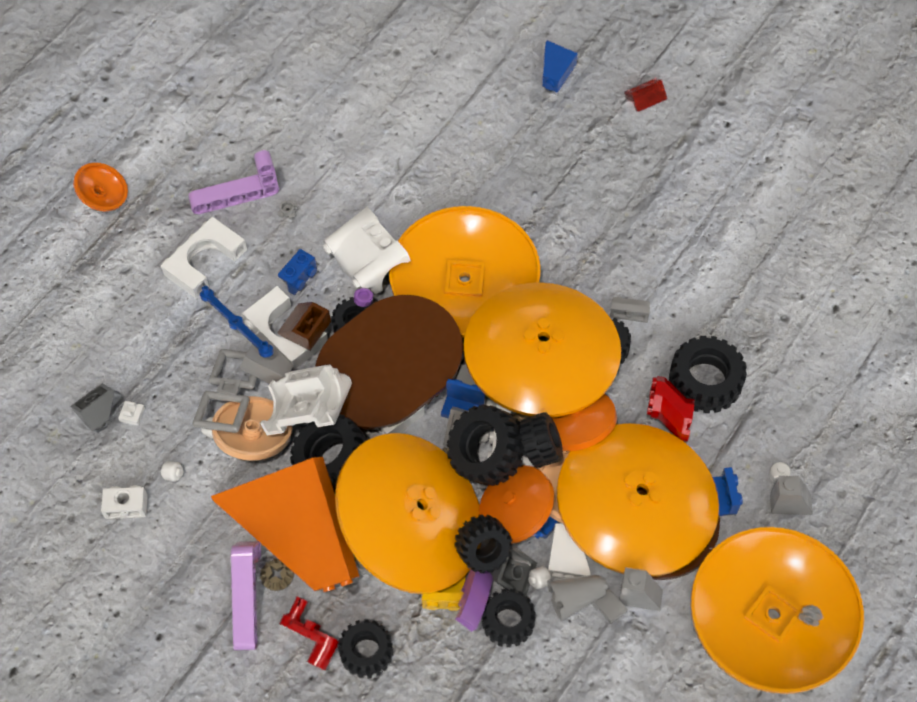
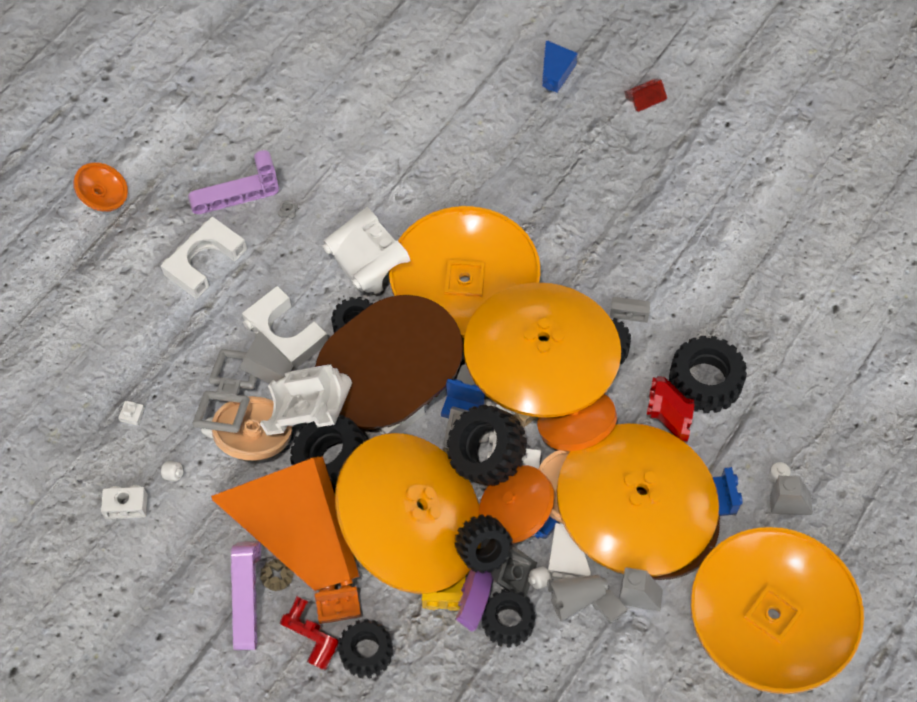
(95, 407): dark grey slope -> none
(265, 349): blue piece -> none
(298, 271): blue bracket -> none
(306, 324): reddish brown slope -> none
(337, 604): none -> orange bracket
(363, 297): medium lavender tile -> none
(541, 440): black tyre -> none
(811, 615): light grey plate -> none

